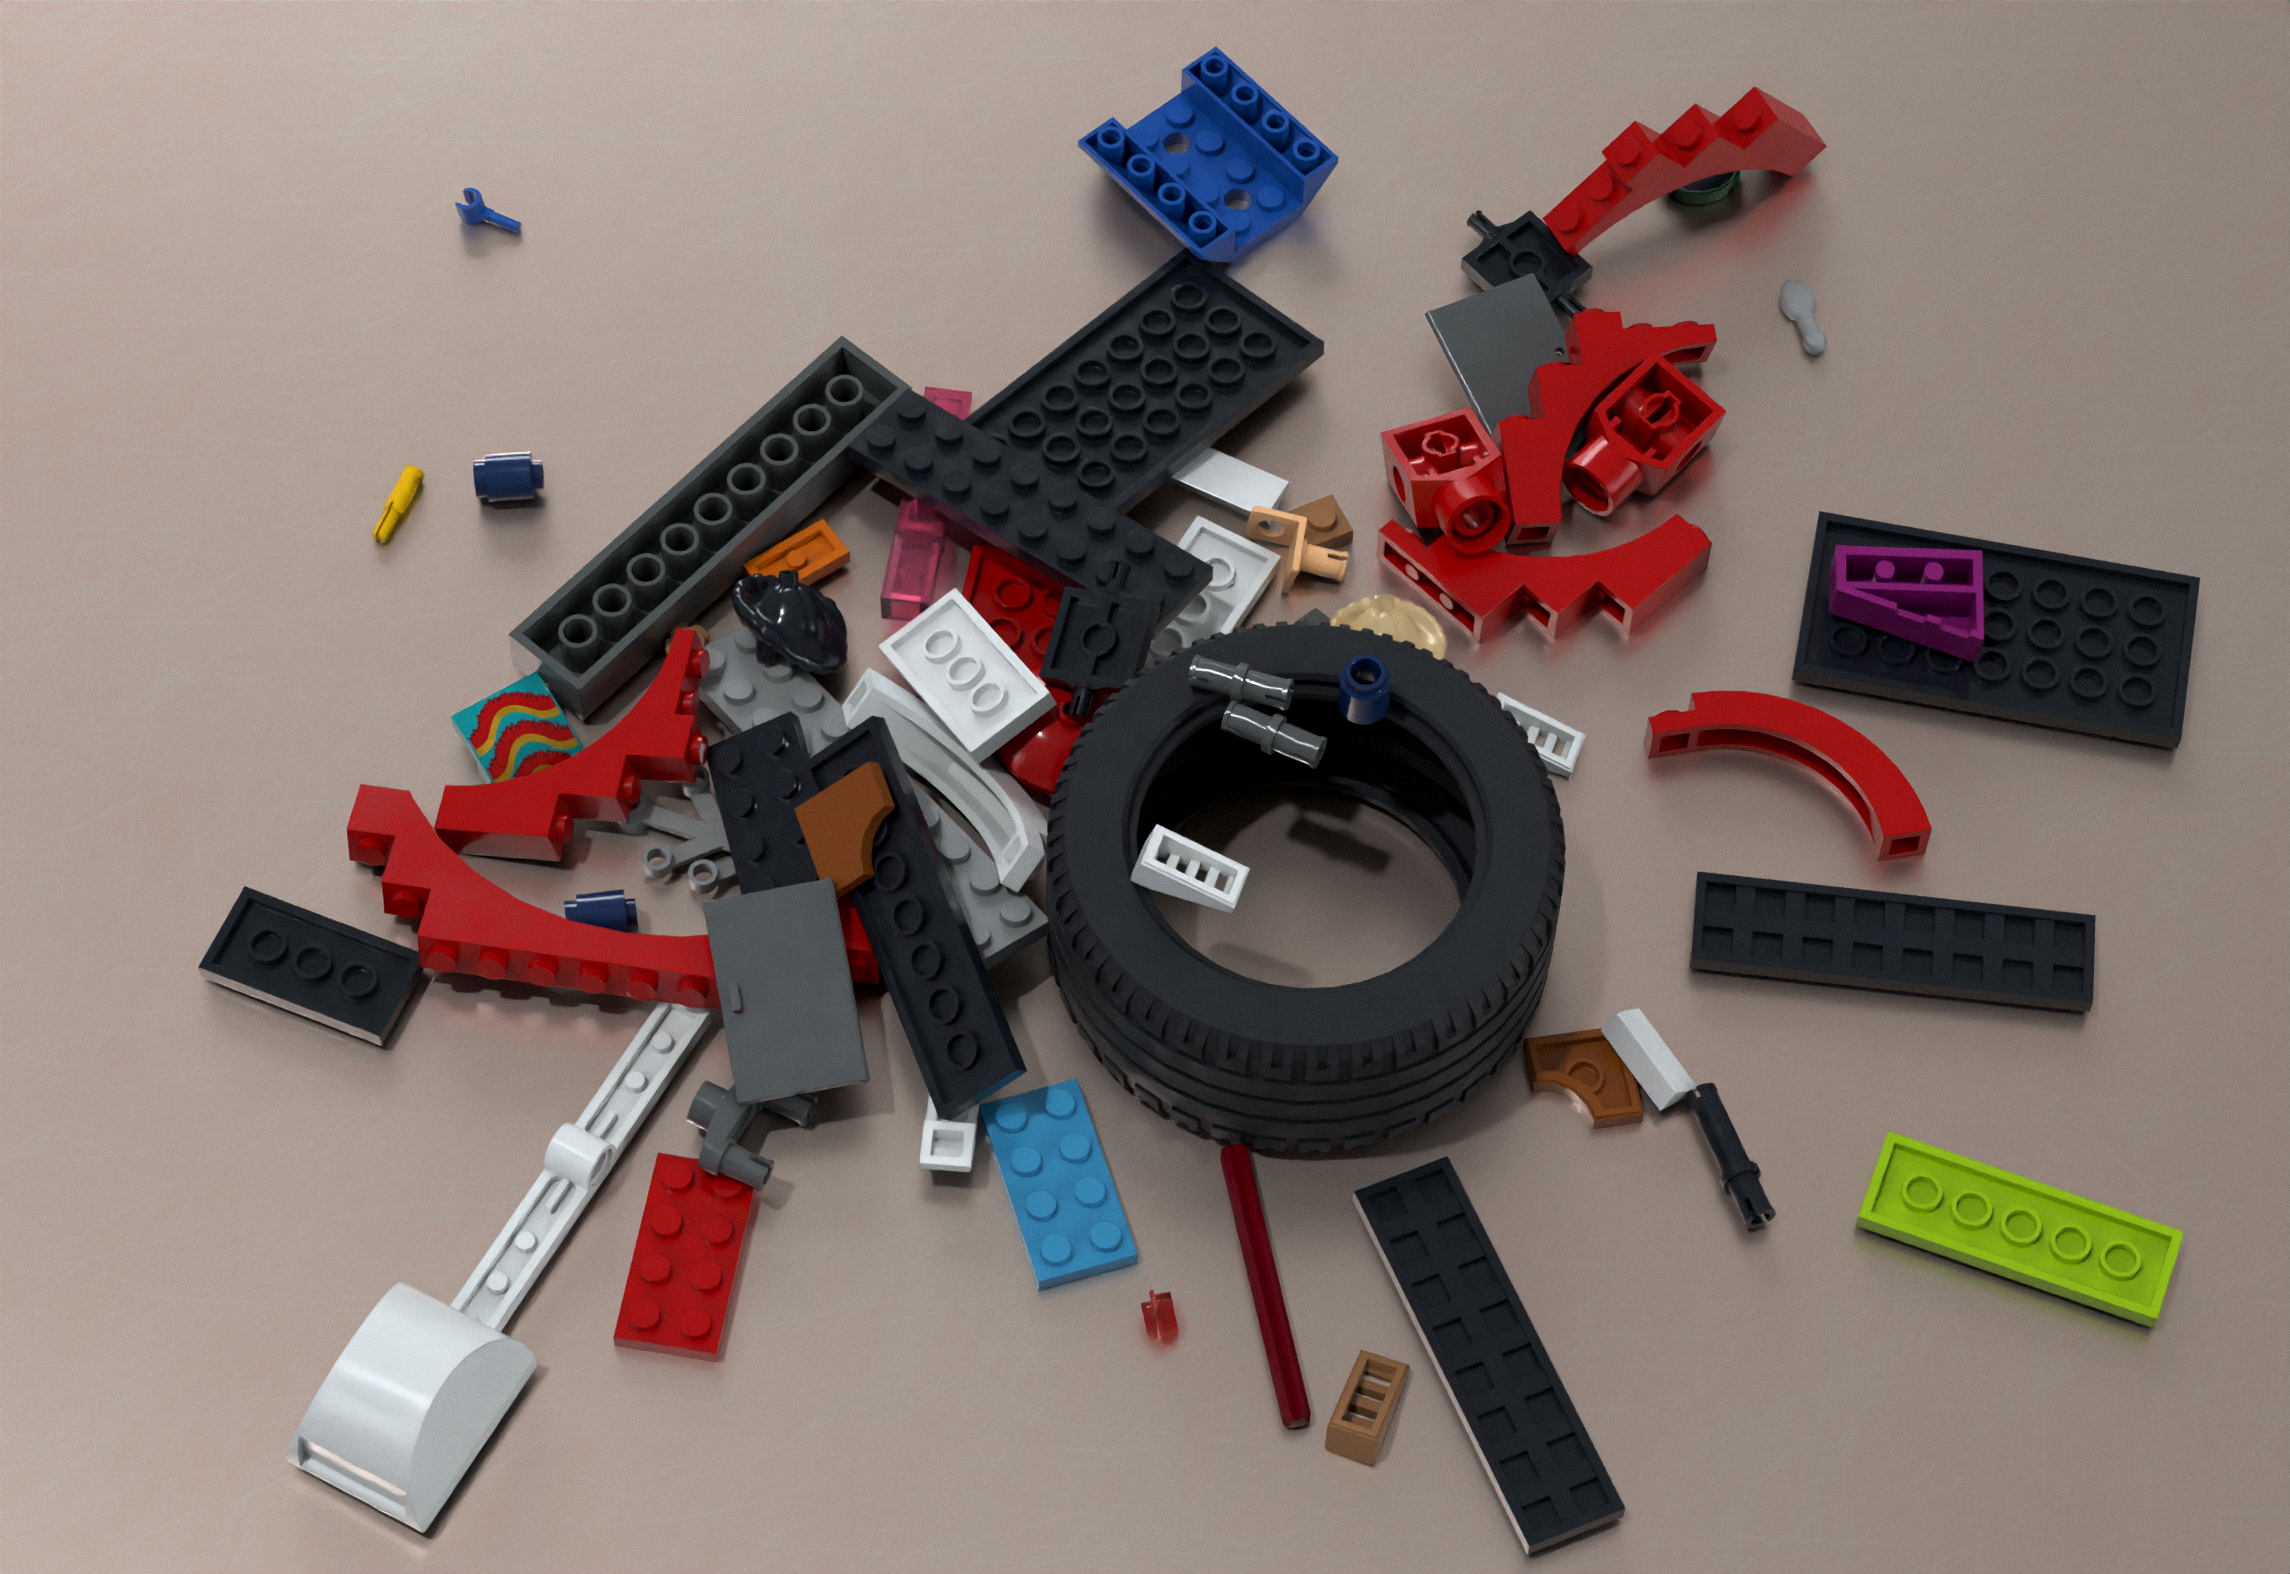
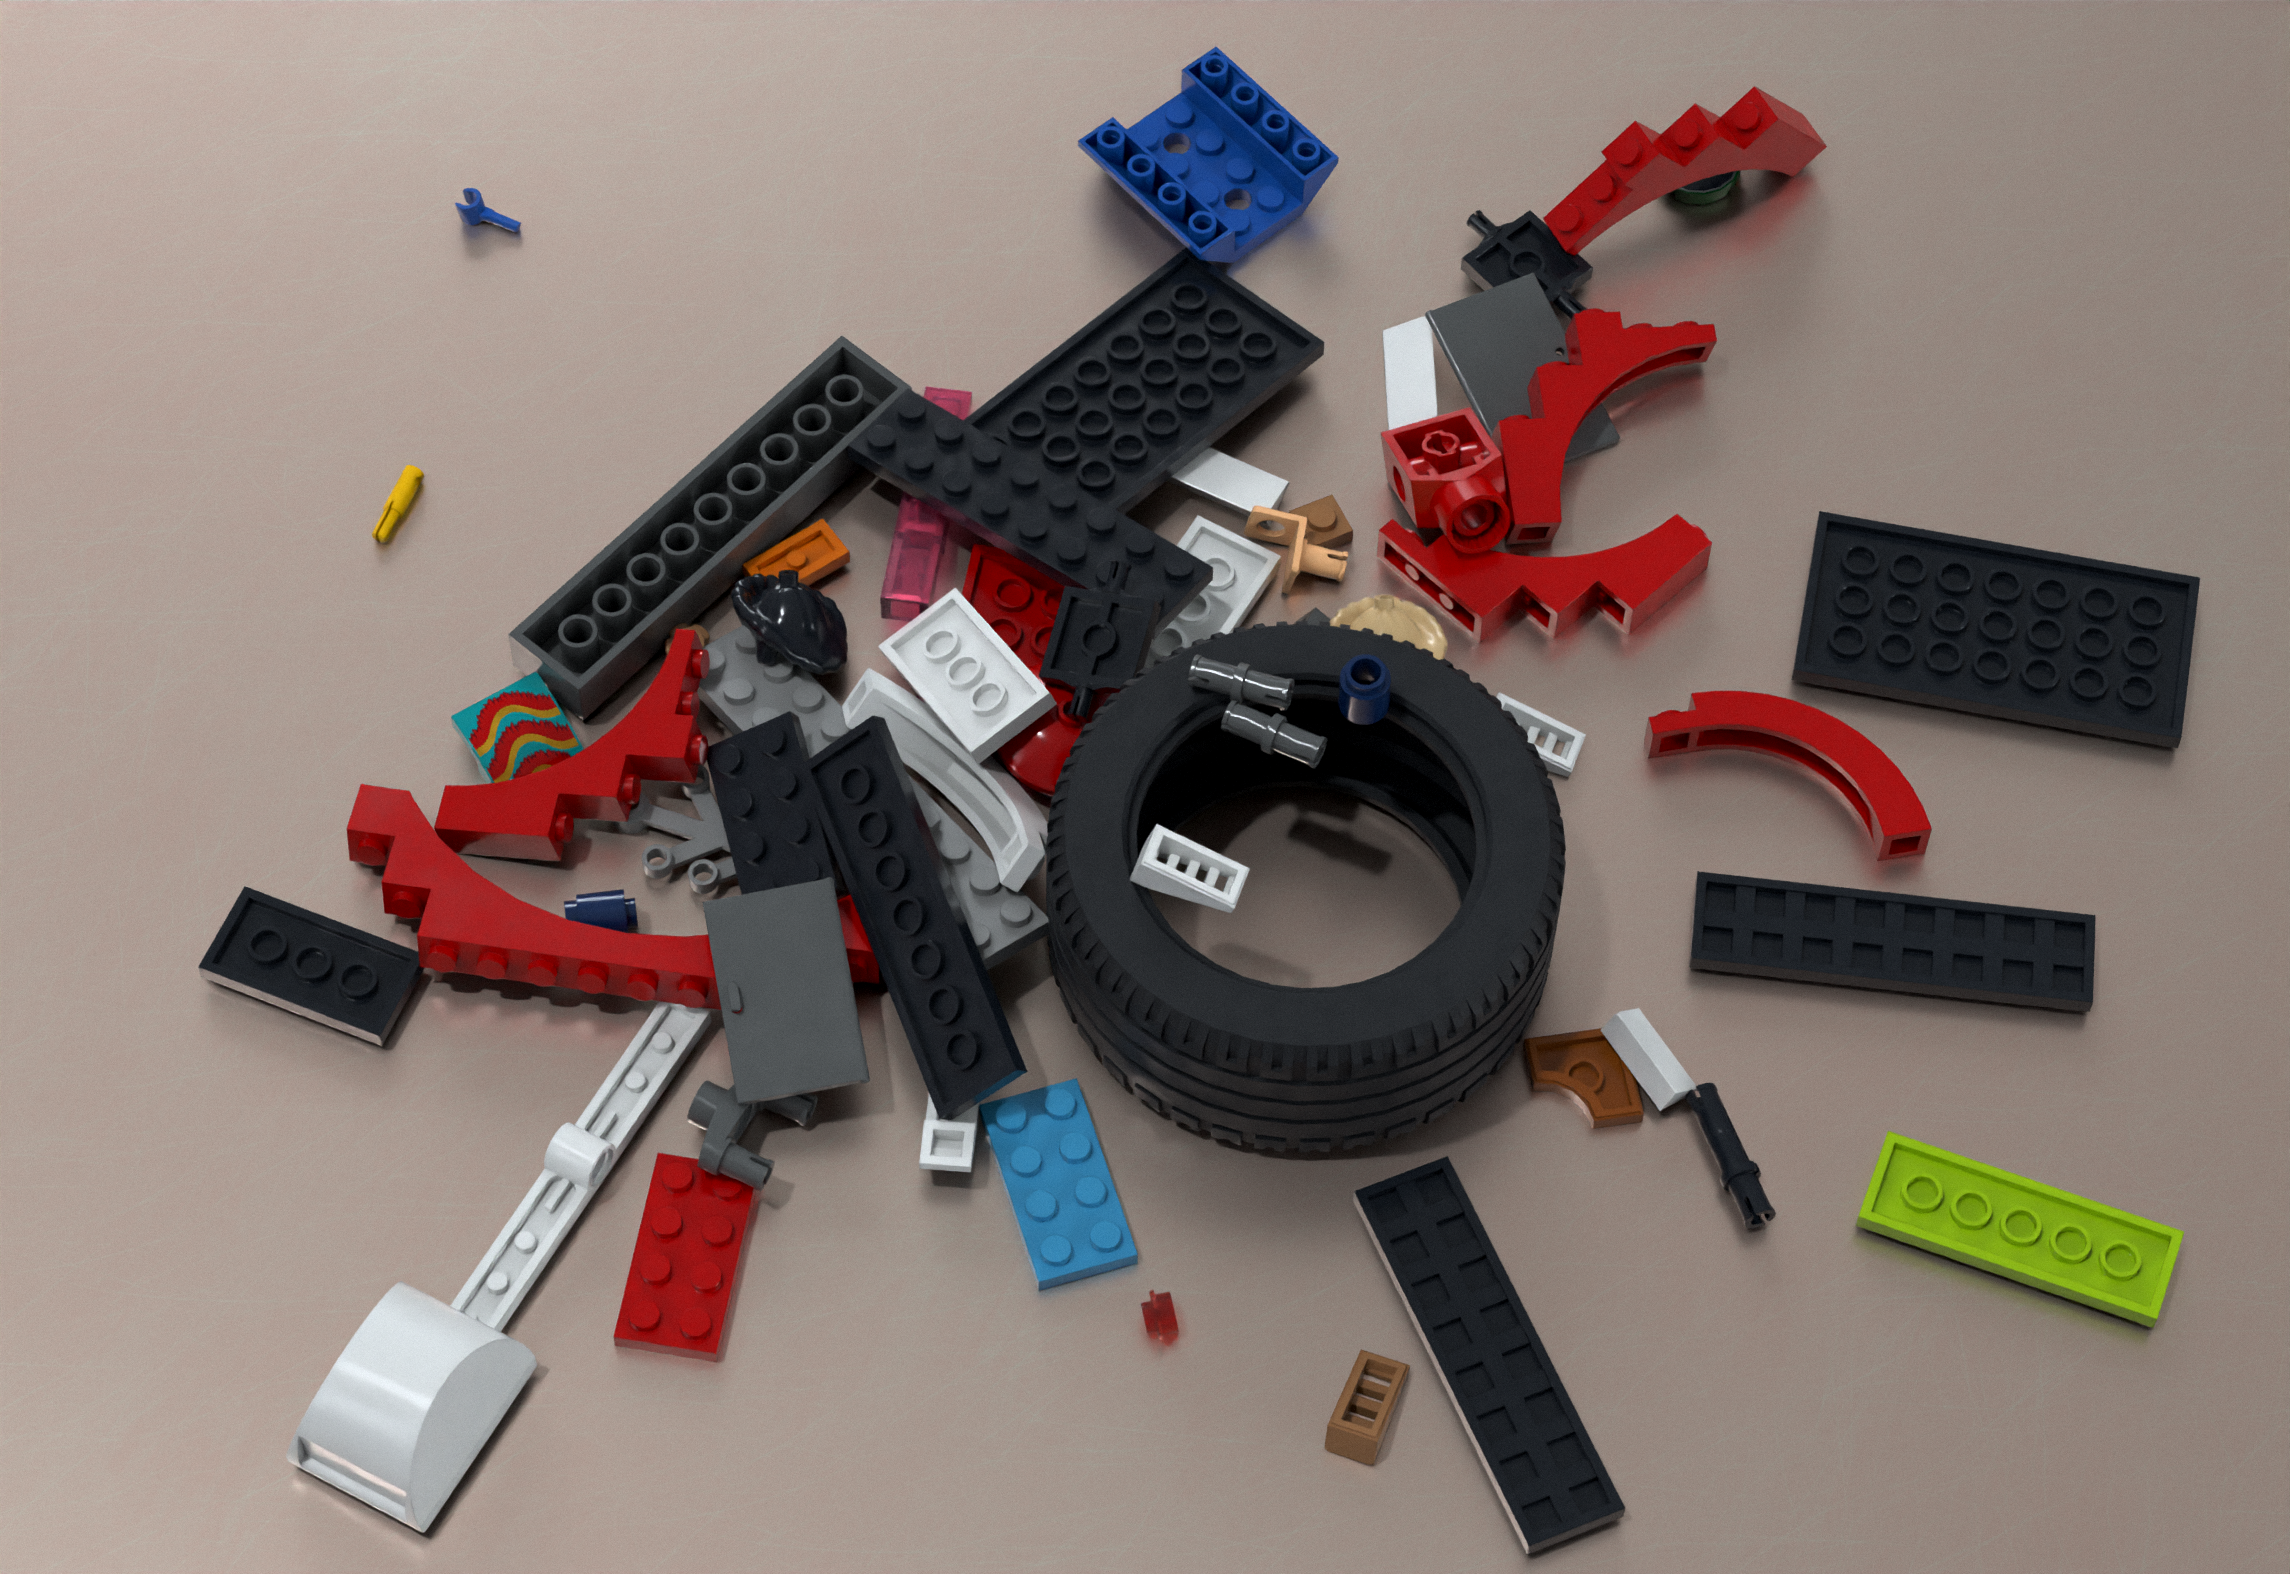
(508, 476): dark blue brick -> none
(842, 826): dark orange tile -> none
(1265, 1286): dark red axle -> none
(1409, 373): none -> white slope
(1641, 436): red brick -> none
(1799, 305): light grey piece -> none
(1912, 594): magenta wedge -> none

